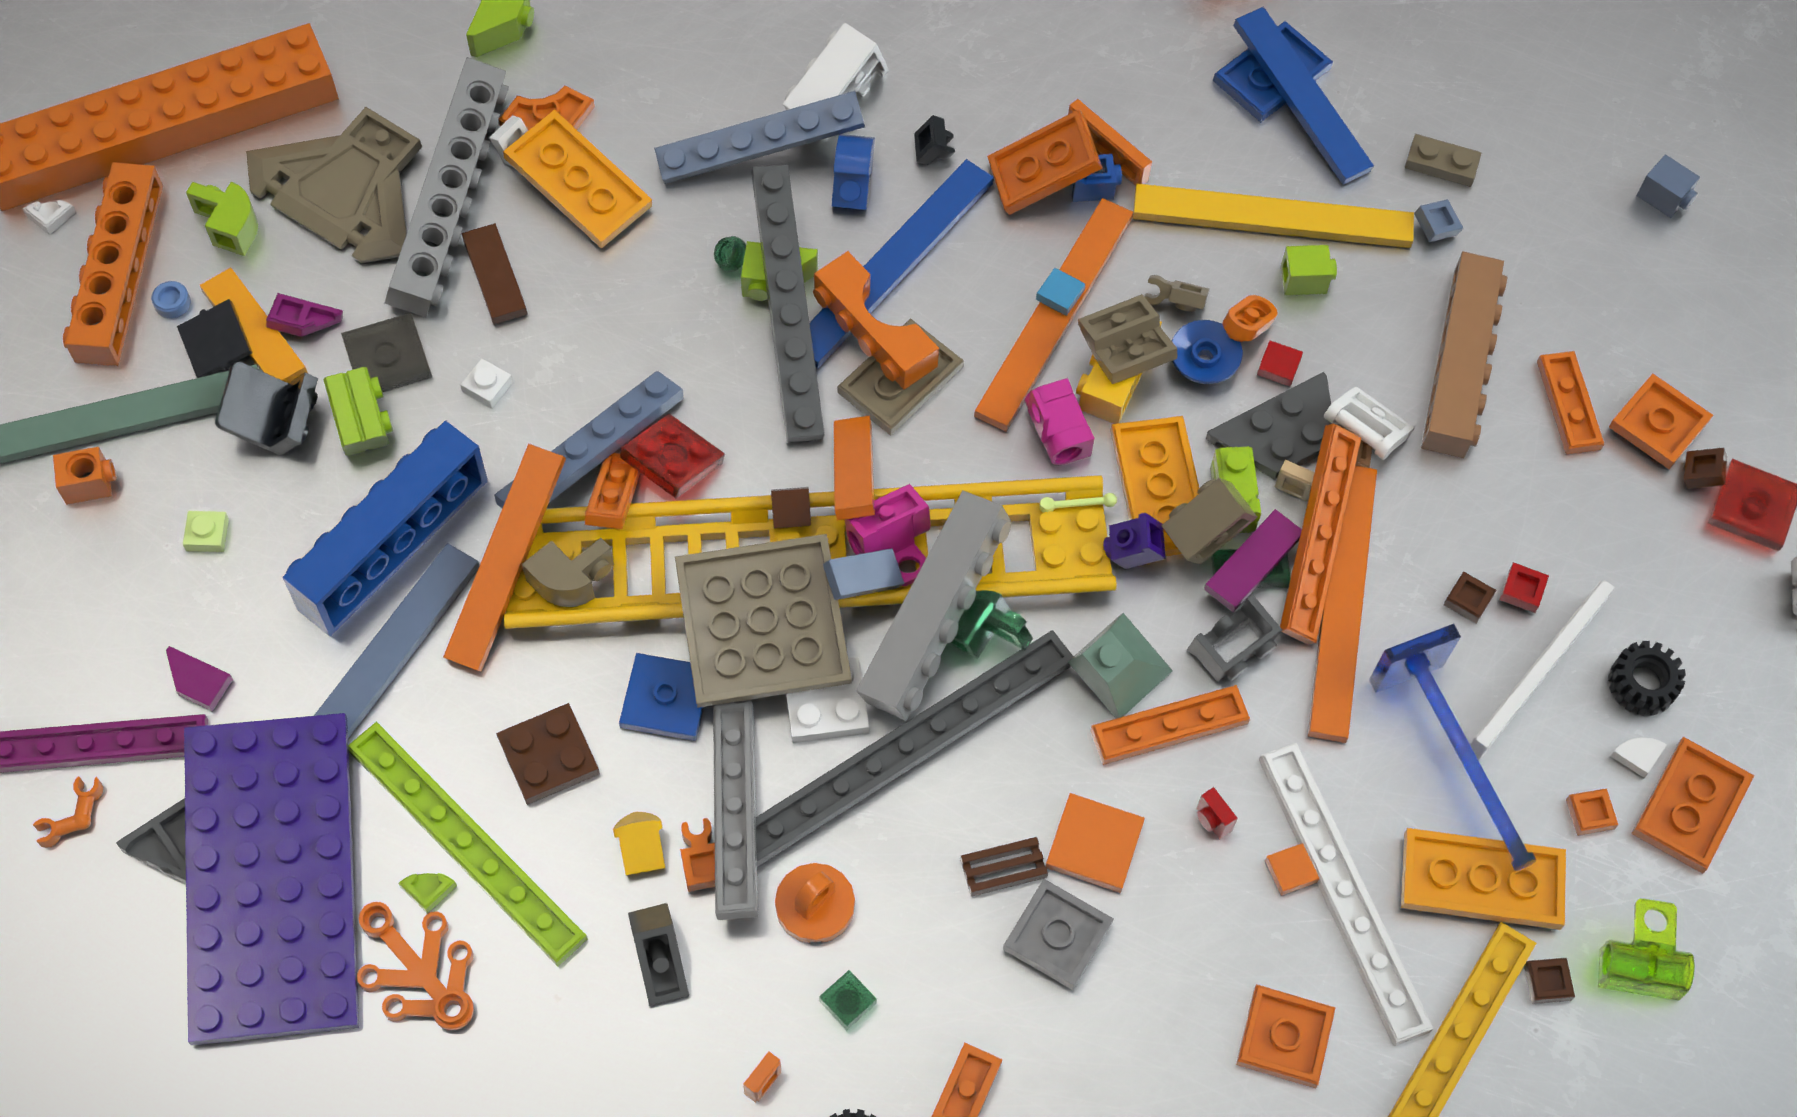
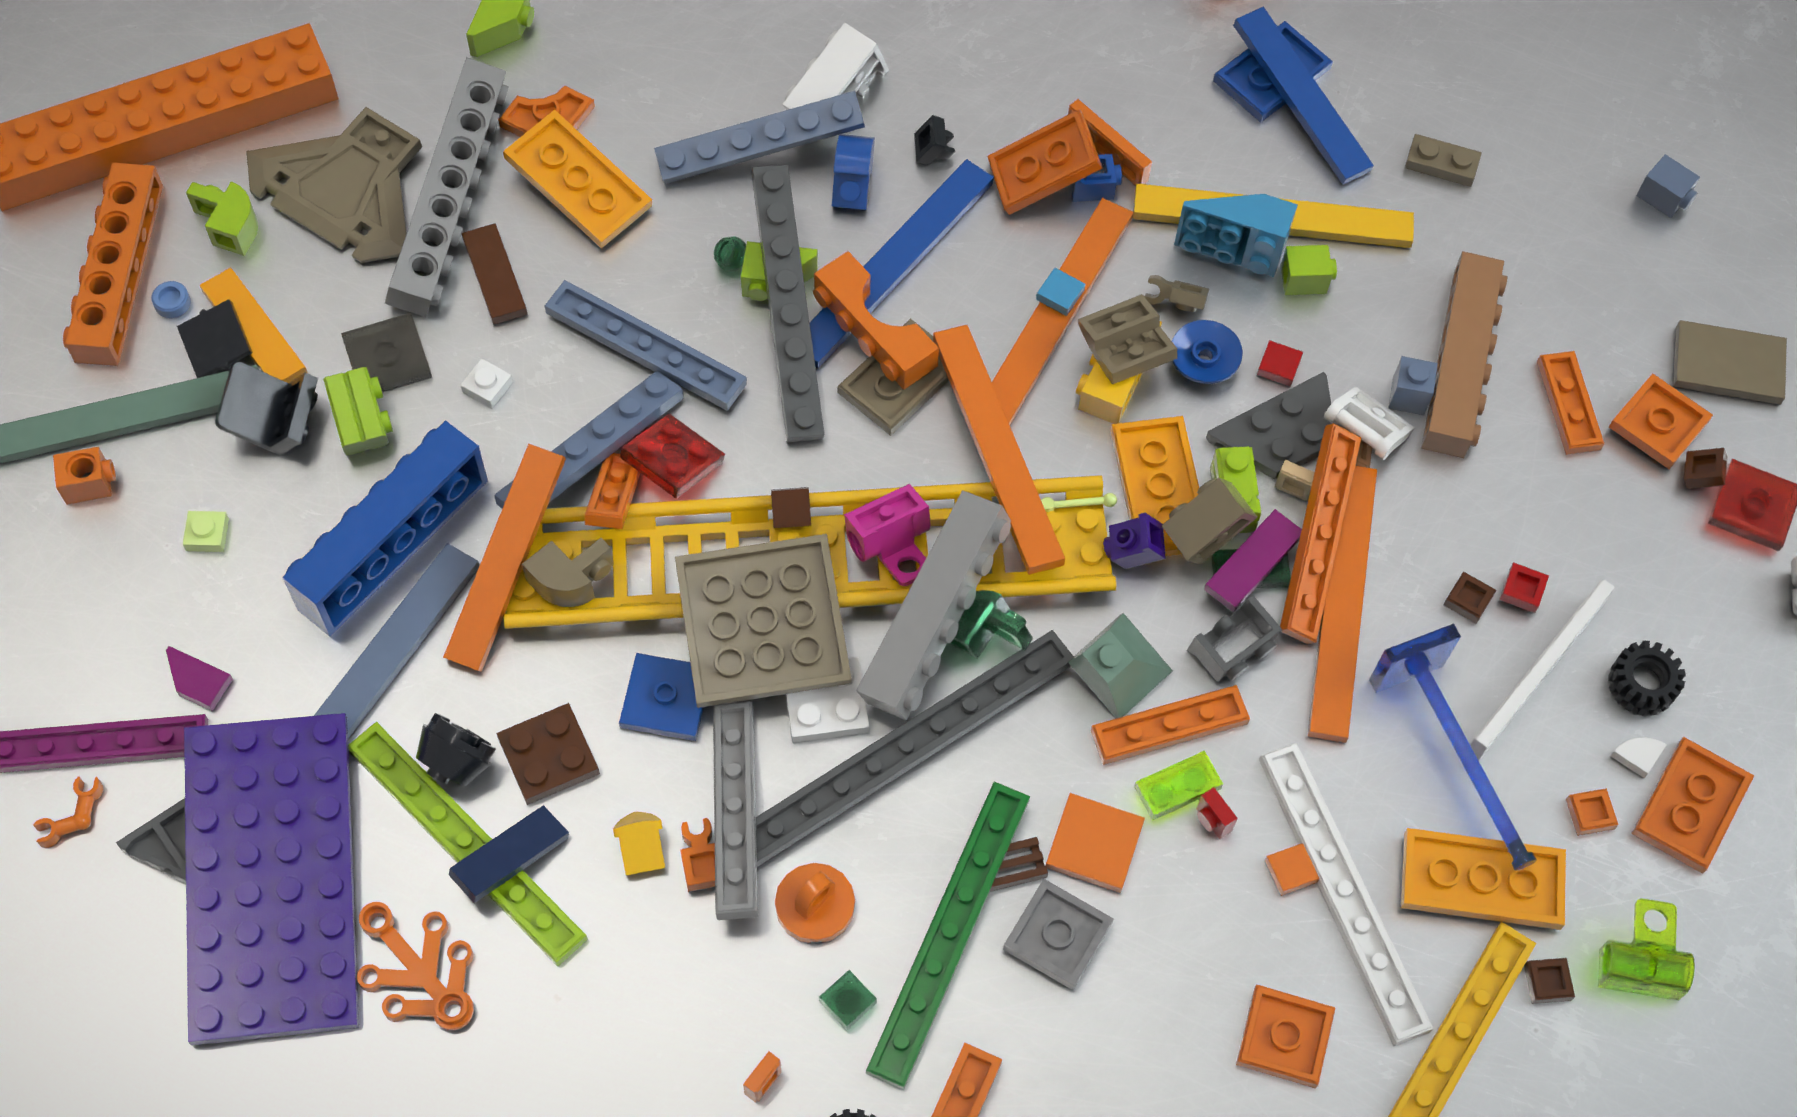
(49, 214): white tile -> none
(301, 316): magenta tile -> none
(427, 888): lime tile -> none
(452, 751): none -> black cone
(508, 134): white plate -> none
(508, 854): none -> dark blue tile
(646, 345): none -> sand blue plate
(658, 954): dark grey slope -> none
(853, 468): orange tile -> none
(863, 574): sand blue tile -> none
(947, 936): none -> green tile
(998, 450): none -> orange tile
(1060, 422): dark pink piece -> none
(1177, 785): none -> clear neon green plate
(1238, 230): none -> dark azure slope
(1249, 318): orange plate -> none
(1413, 385): none -> sand blue brick
(1438, 220): sand blue plate -> none
(1730, 362): none -> dark tan tile

